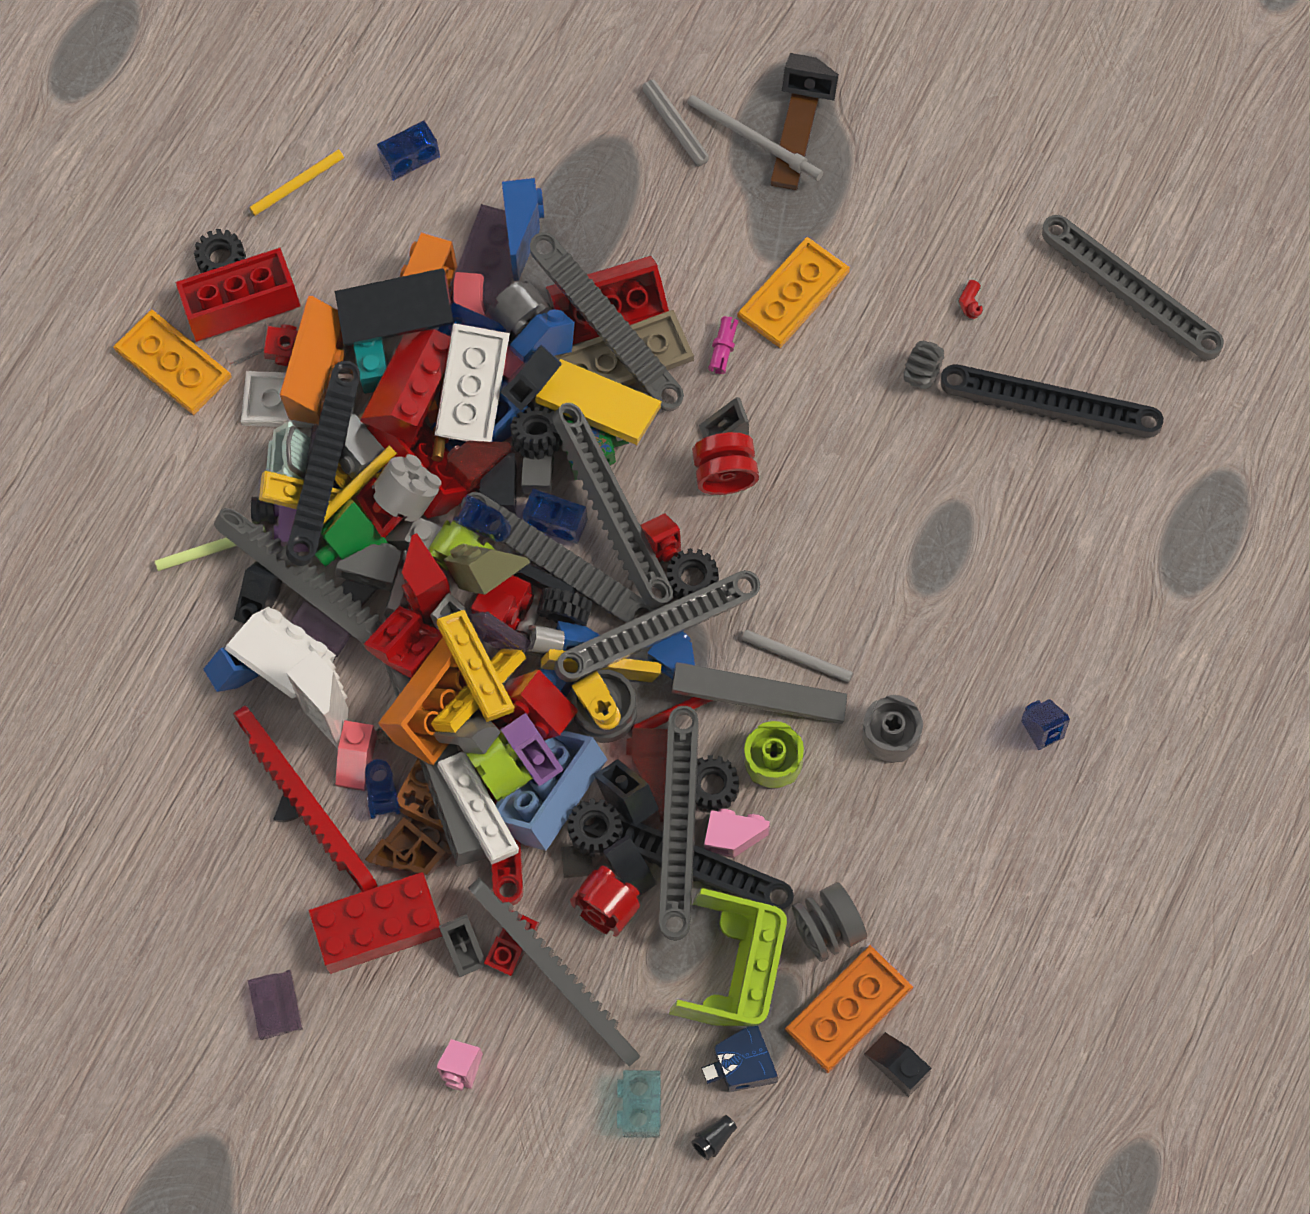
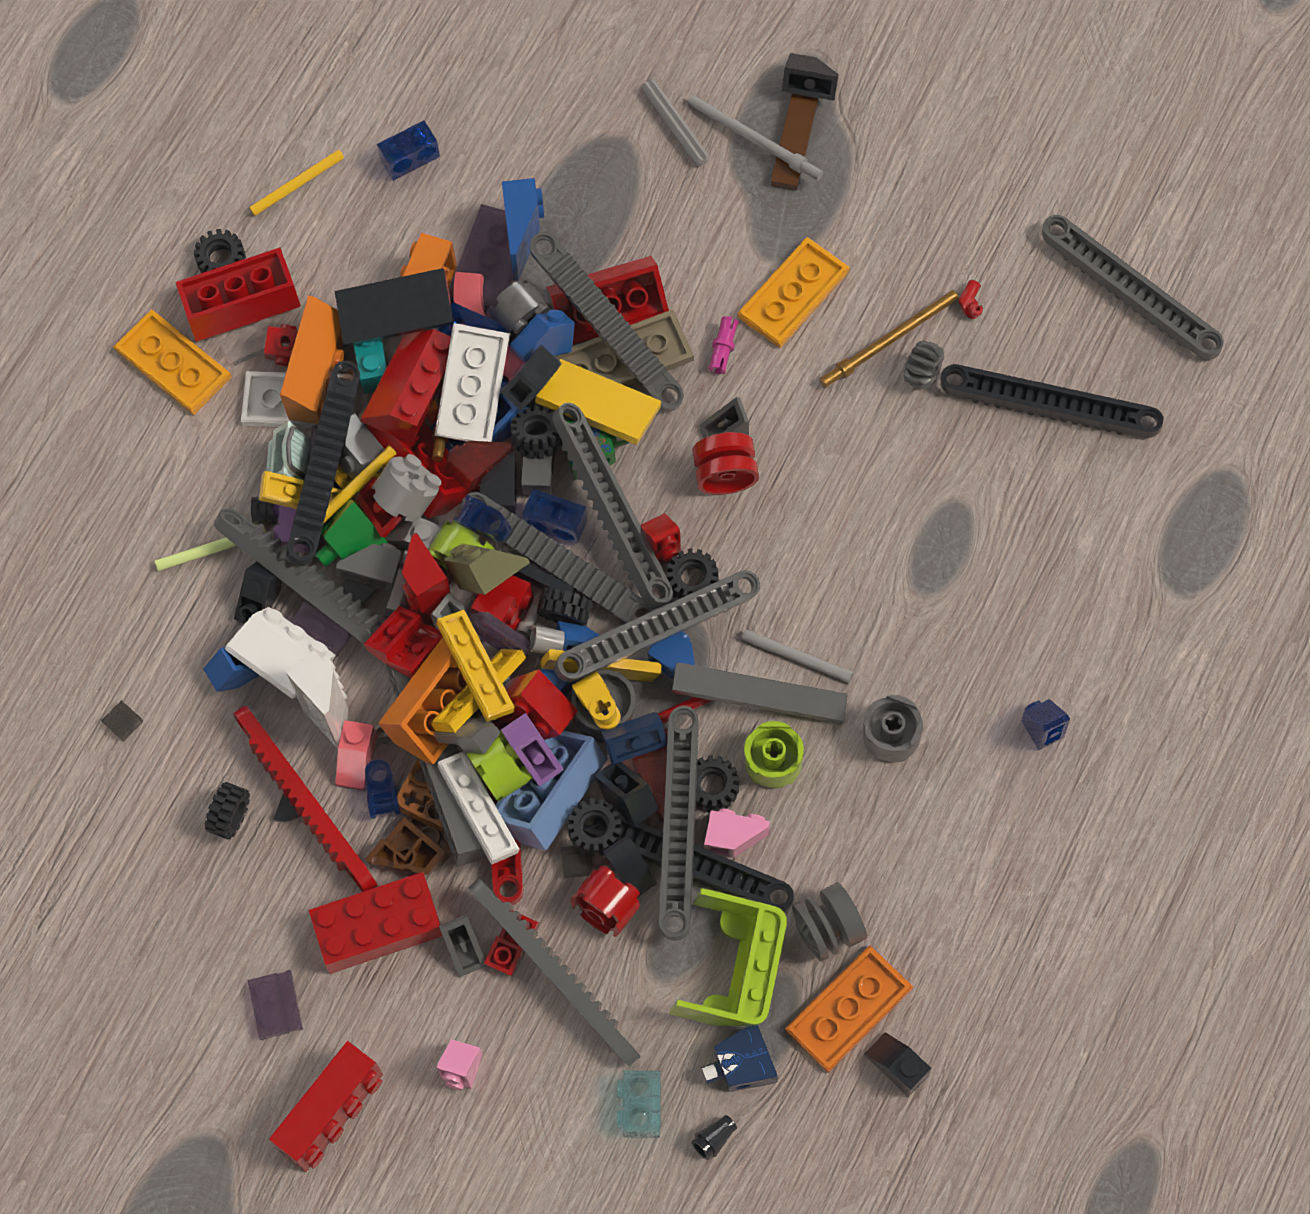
(122, 721): none -> clear smoke tile
(227, 810): none -> black tyre
(327, 1107): none -> red brick
(634, 738): none -> dark blue slope
(847, 366): none -> pearl gold bar

